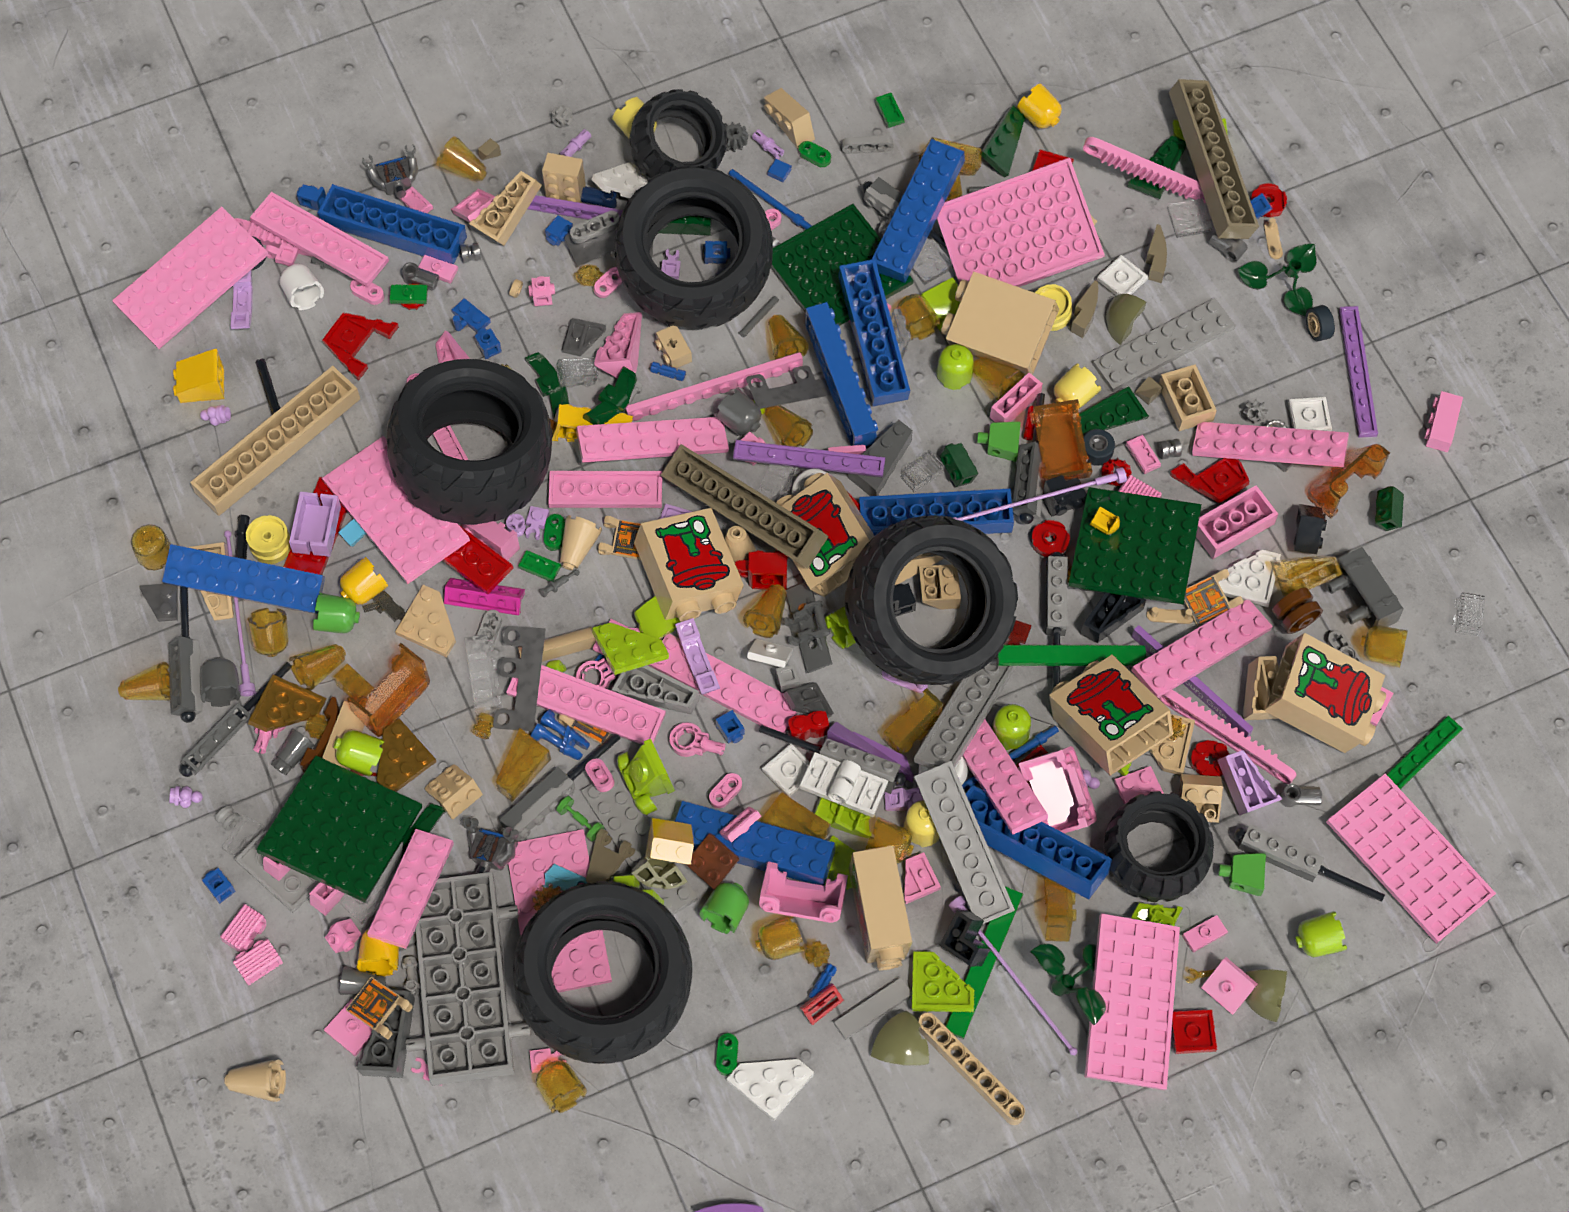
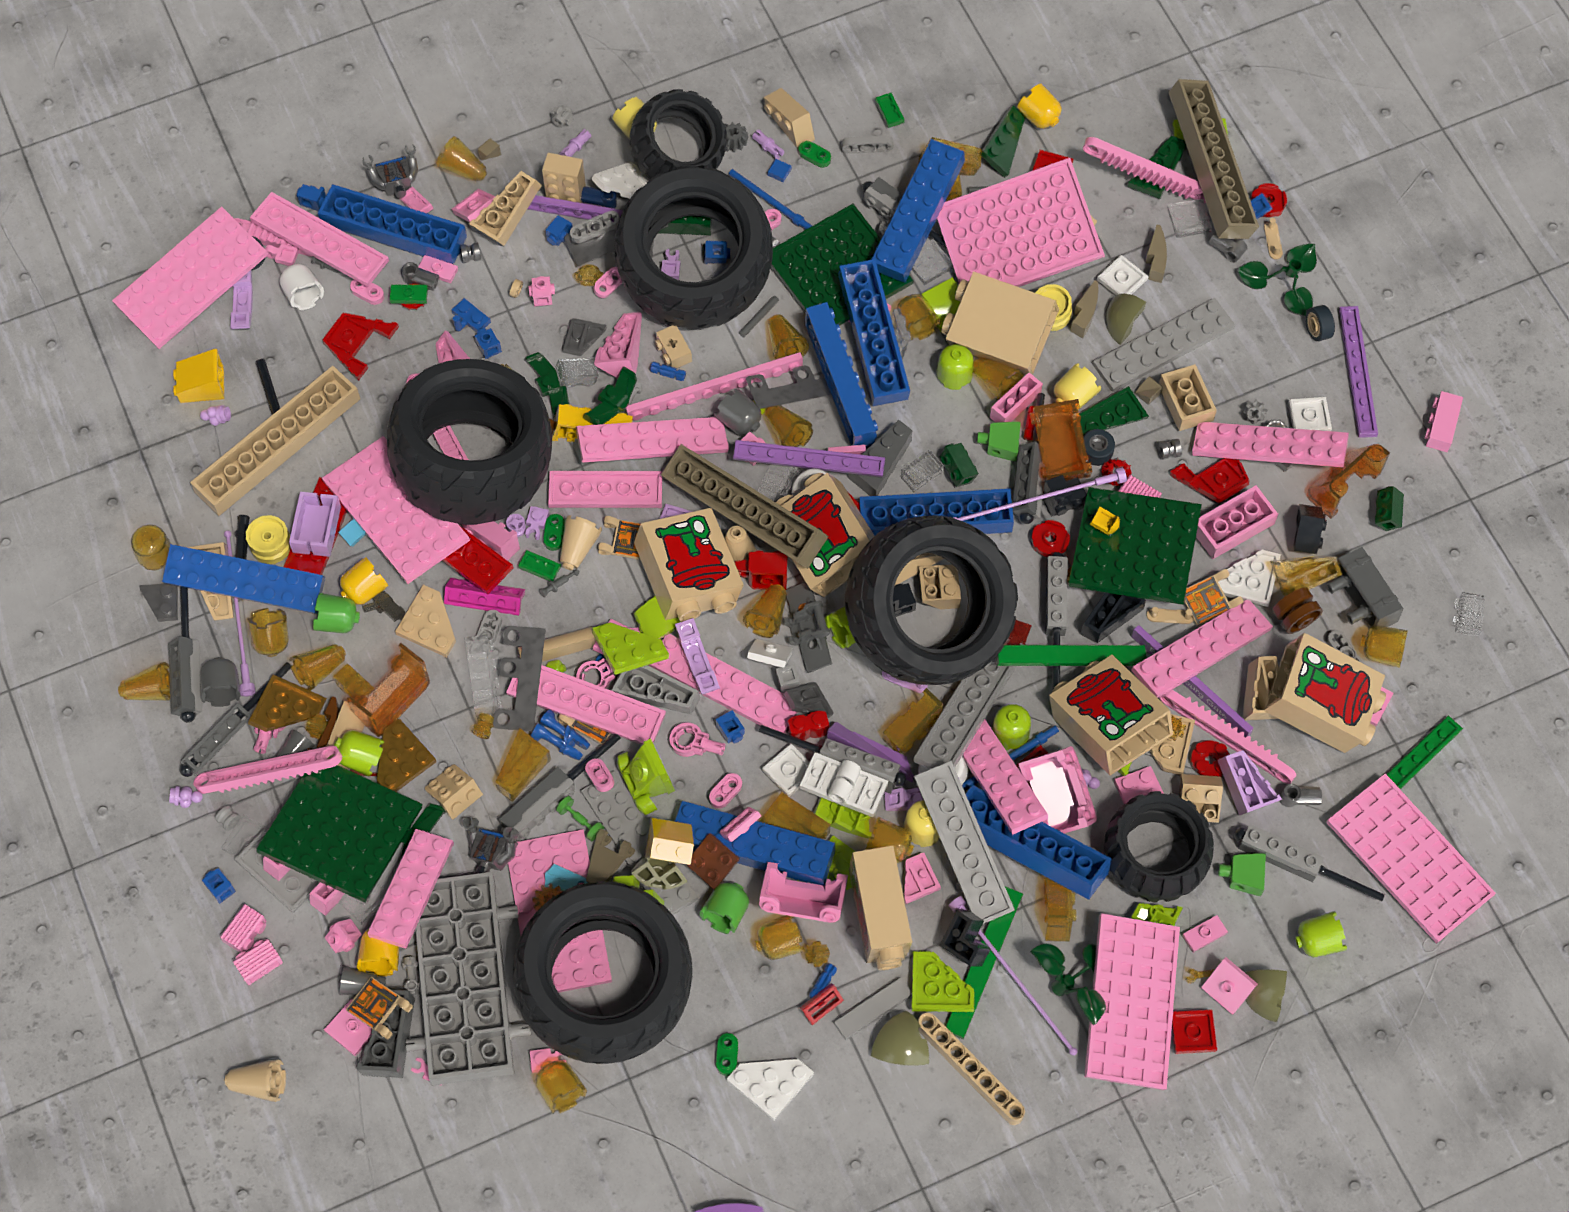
(267, 770): none -> bright pink gear
(1143, 454): bright pink plate -> none

